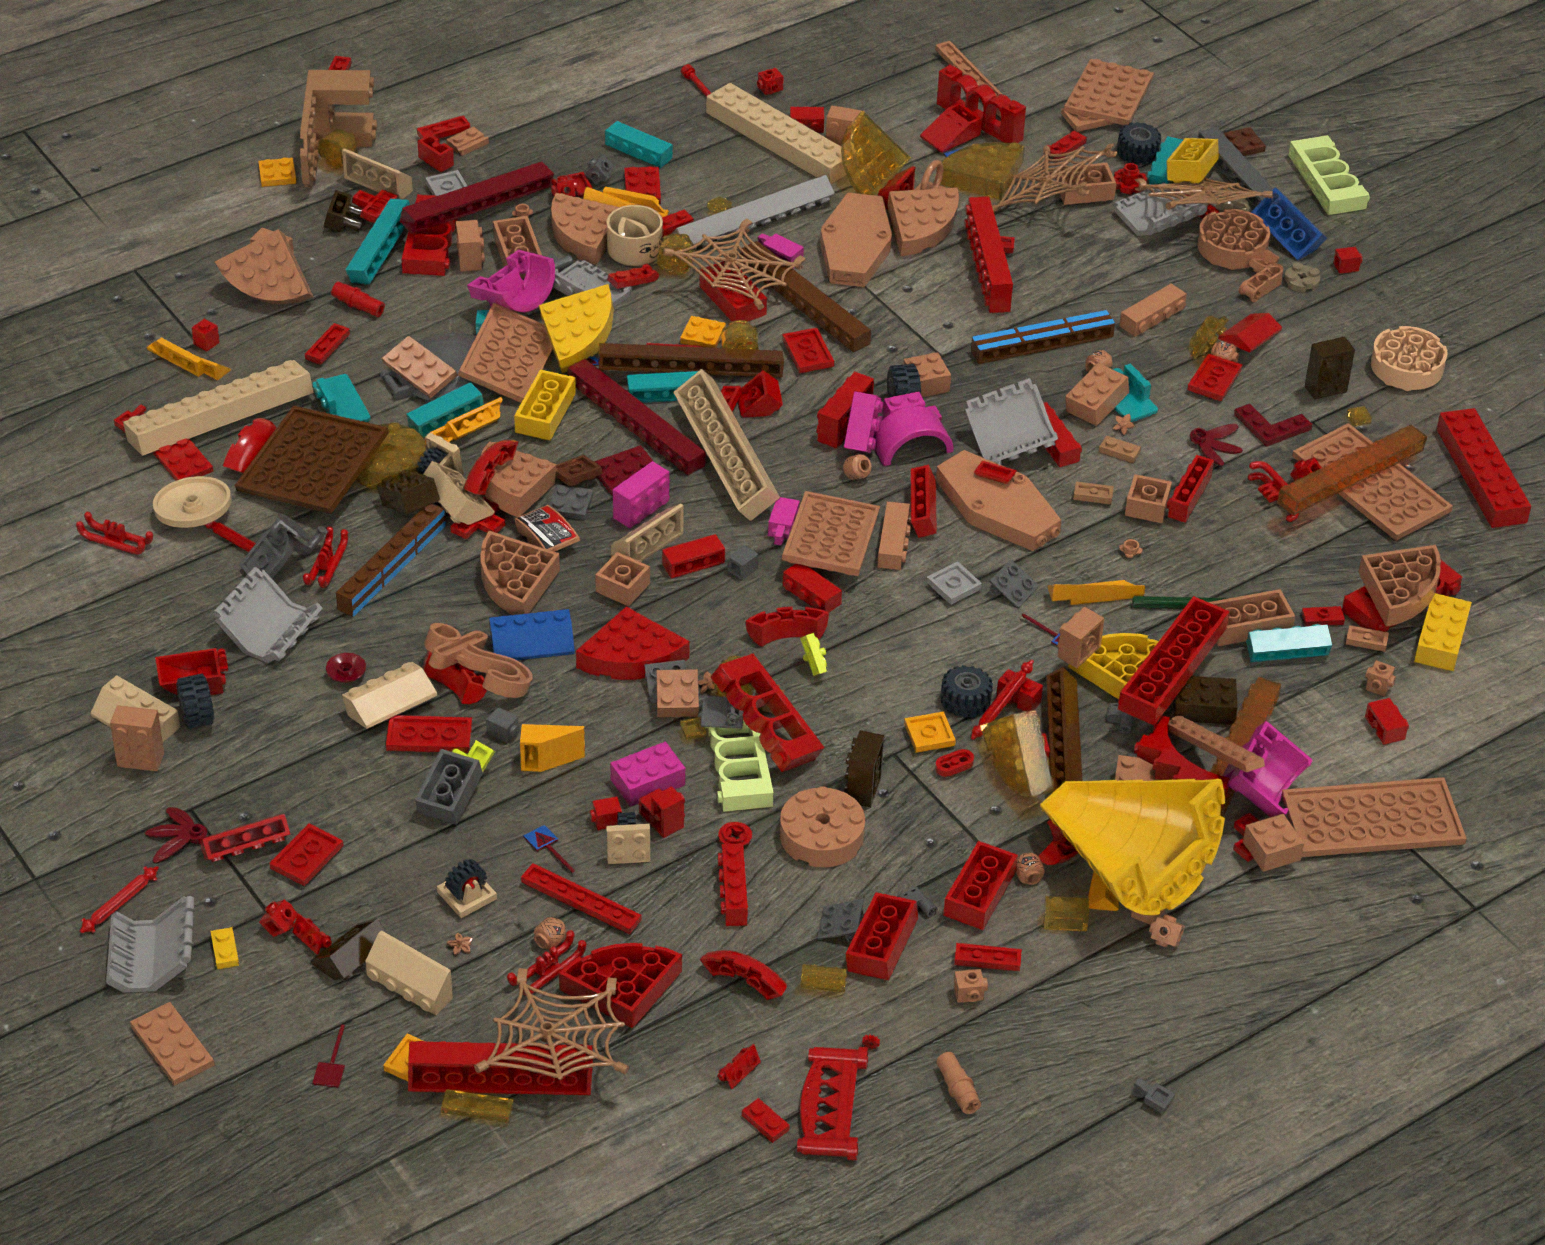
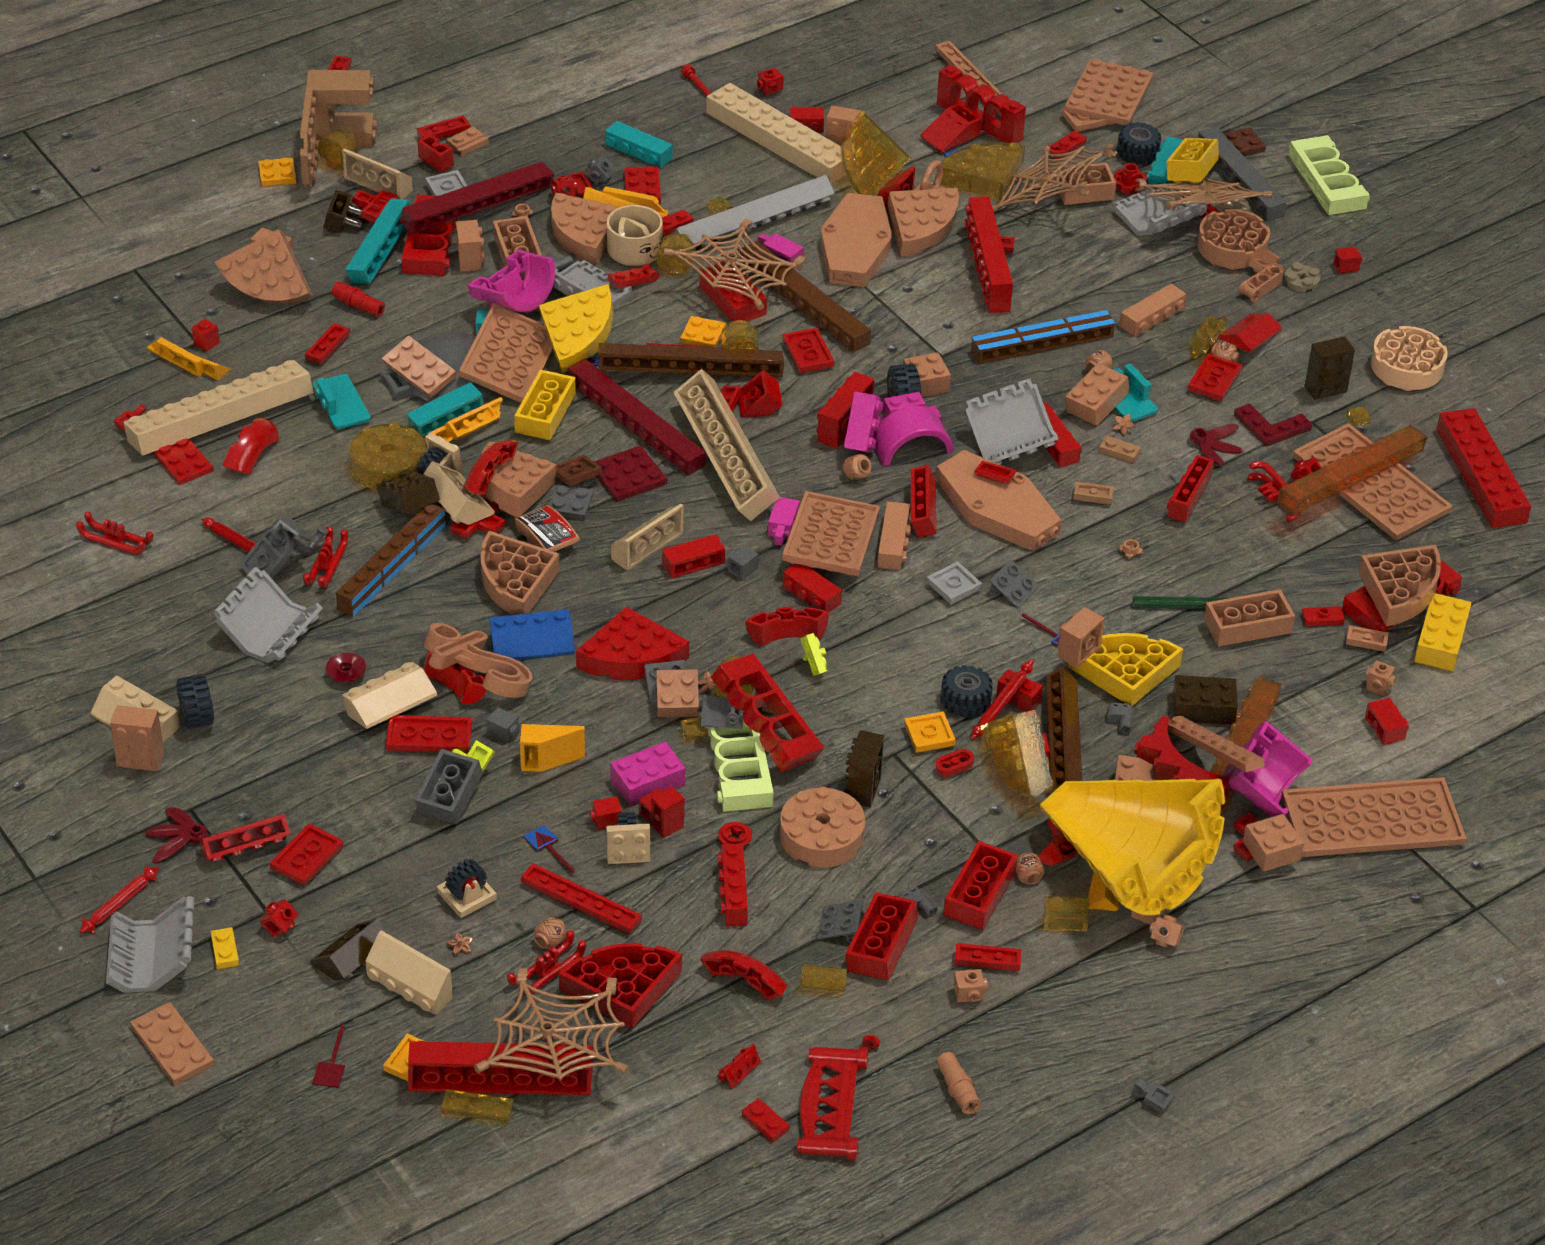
(192, 501): tan dish -> none
(193, 663): red piece -> none
(310, 935): red hinge -> none
(312, 459): reddish brown plate -> none
(622, 579): nougat brick -> none
(641, 494): dark pink brick -> none
(656, 386): teal brick -> none
(1095, 592): light orange wedge -> none
(1148, 498): nougat brick -> none
(1173, 660): red brick -> none
(1289, 225): blue slope -> none
(1289, 643): brick -> none

